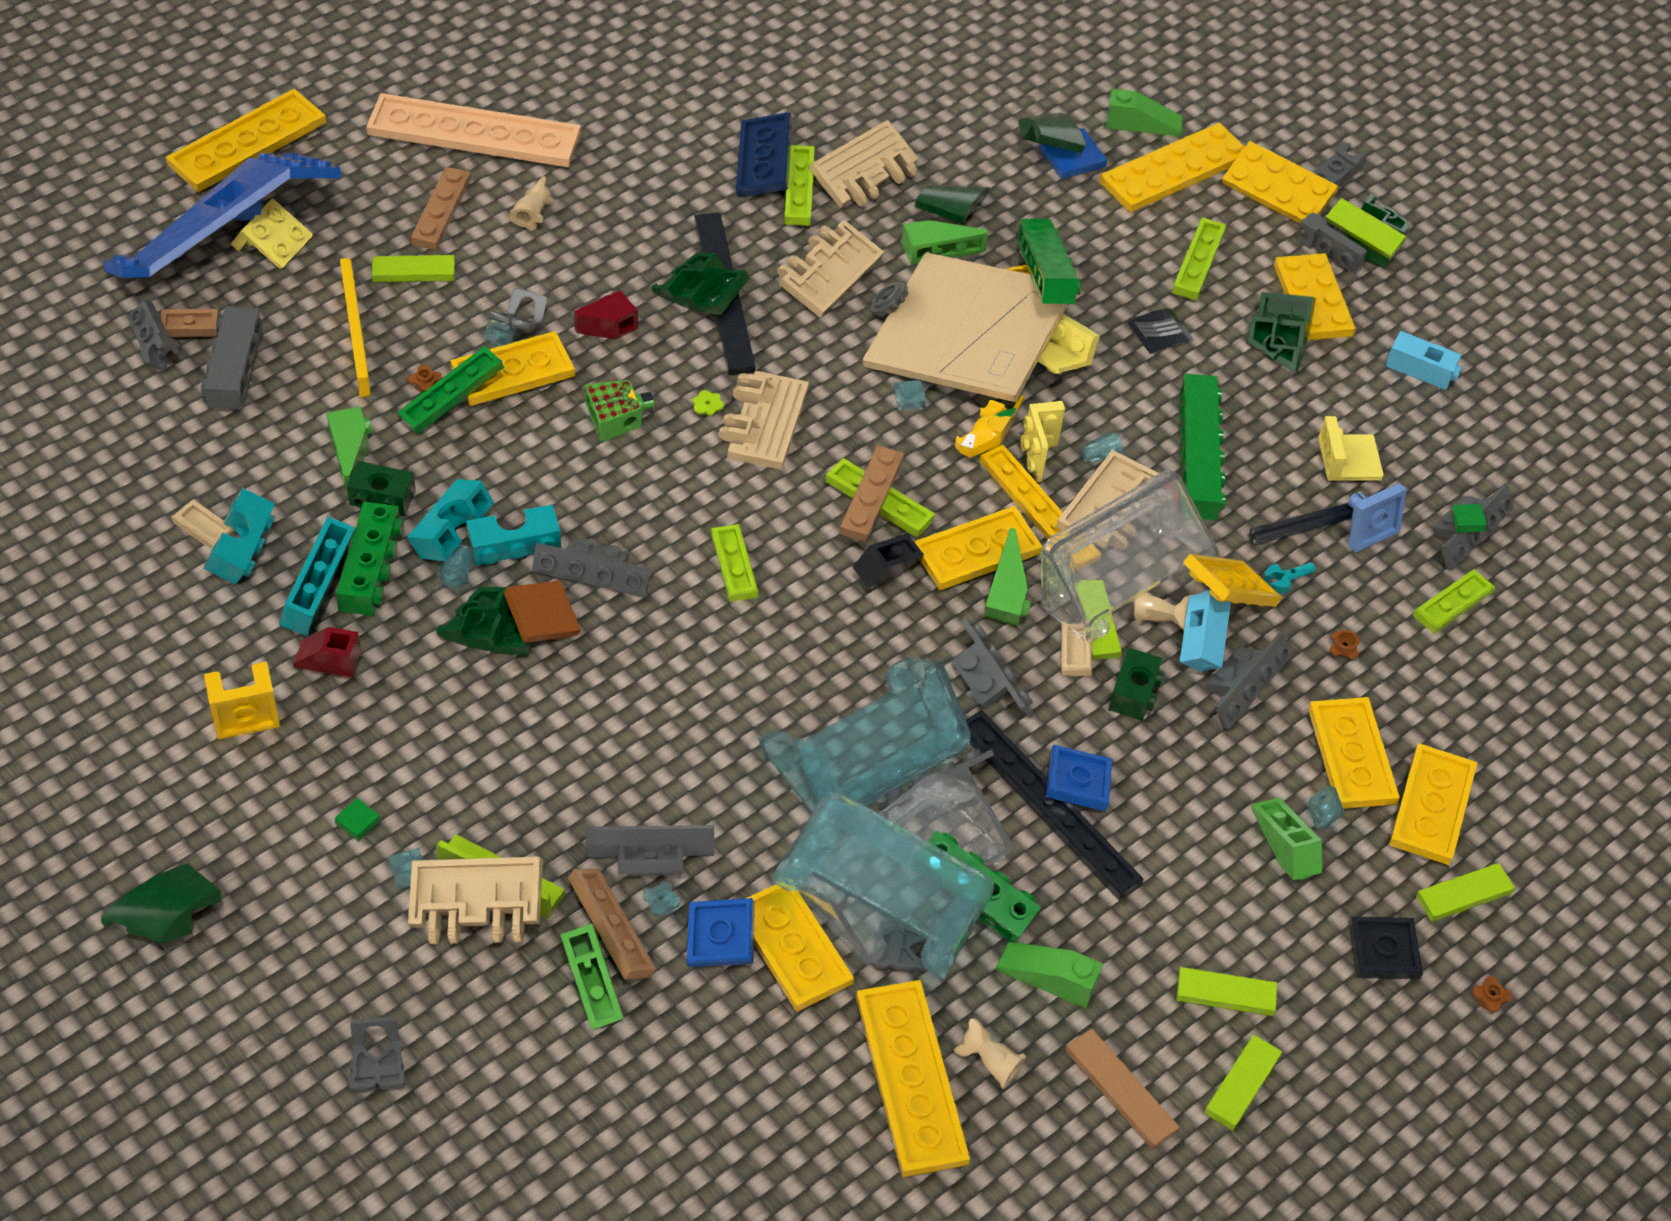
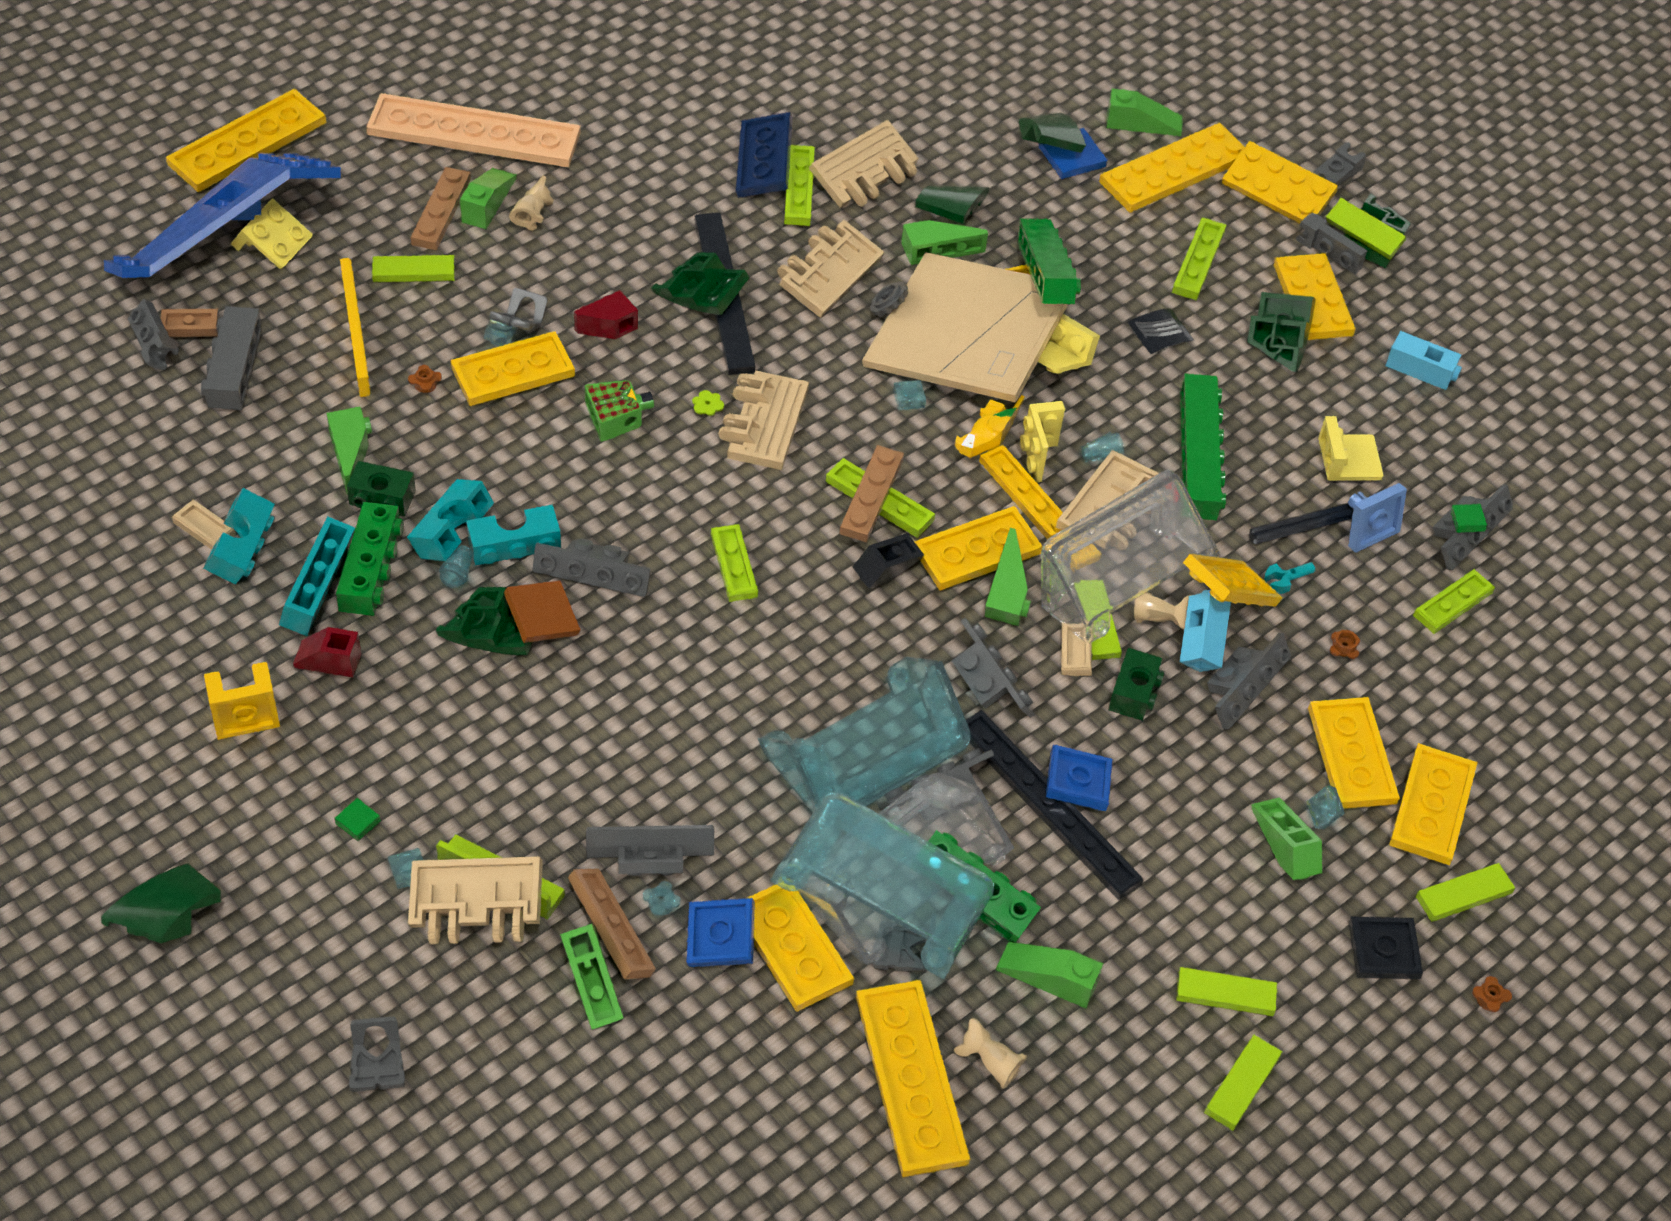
(450, 390): green plate -> none
(485, 197): none -> bright green slope
(1122, 1089): medium nougat tile -> none

